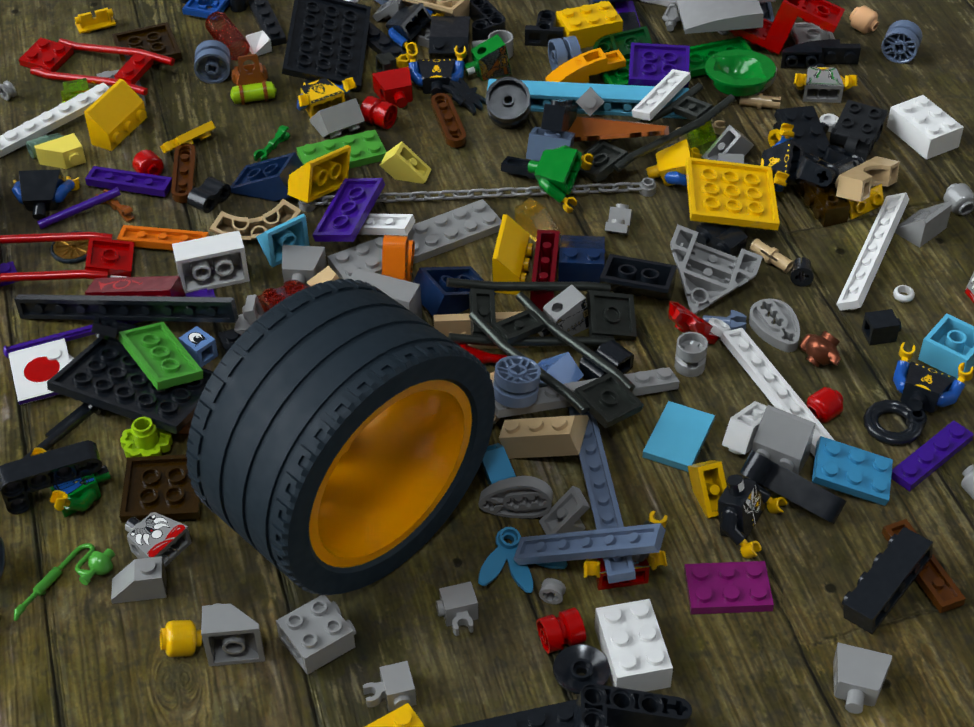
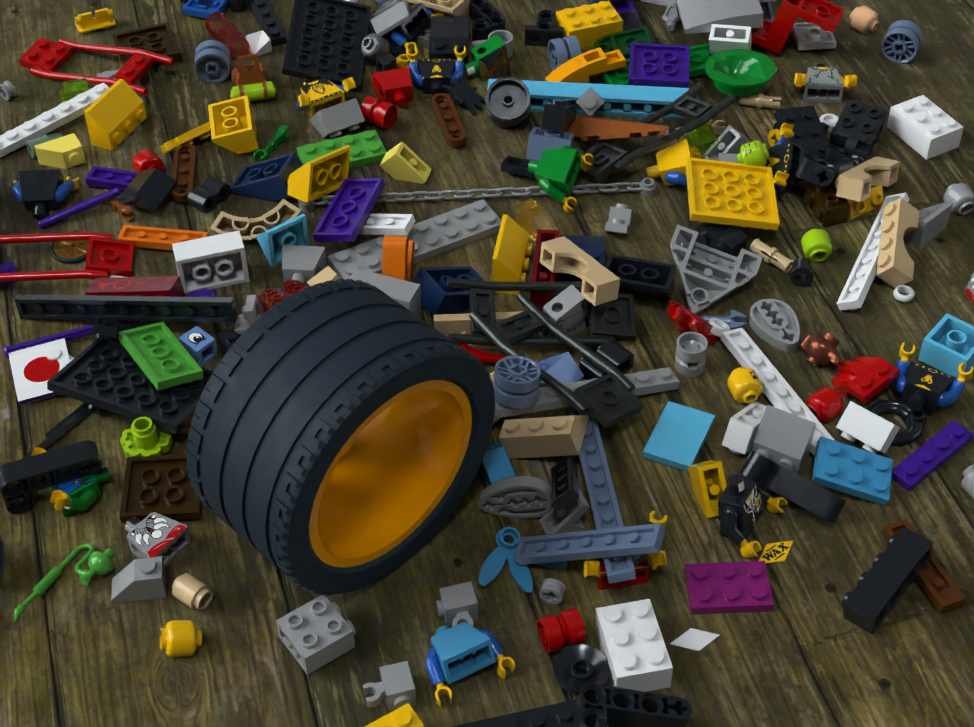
(148, 189): none -> black slope
(192, 592): none -> tan brick
(230, 636): light grey slope -> none
(233, 125): none -> yellow slope
(374, 45): none -> dark grey head
(391, 18): none -> light grey slope
(461, 652): none -> dark azure torso
(564, 482): none -> black tile
(598, 282): none -> tan arch
(661, 94): white plate -> none
(694, 639): none -> white sticker
(729, 38): none -> white brick
(744, 385): none -> yellow head
(754, 153): none -> lime head
(776, 551): none -> yellow sticker
(816, 245): none -> lime head
(820, 52): black slope -> none
(859, 676): light grey torso -> none
(864, 377): none -> red plate
(867, 427): none -> white brick
(881, 327): black brick -> none
(894, 262): none -> tan arch

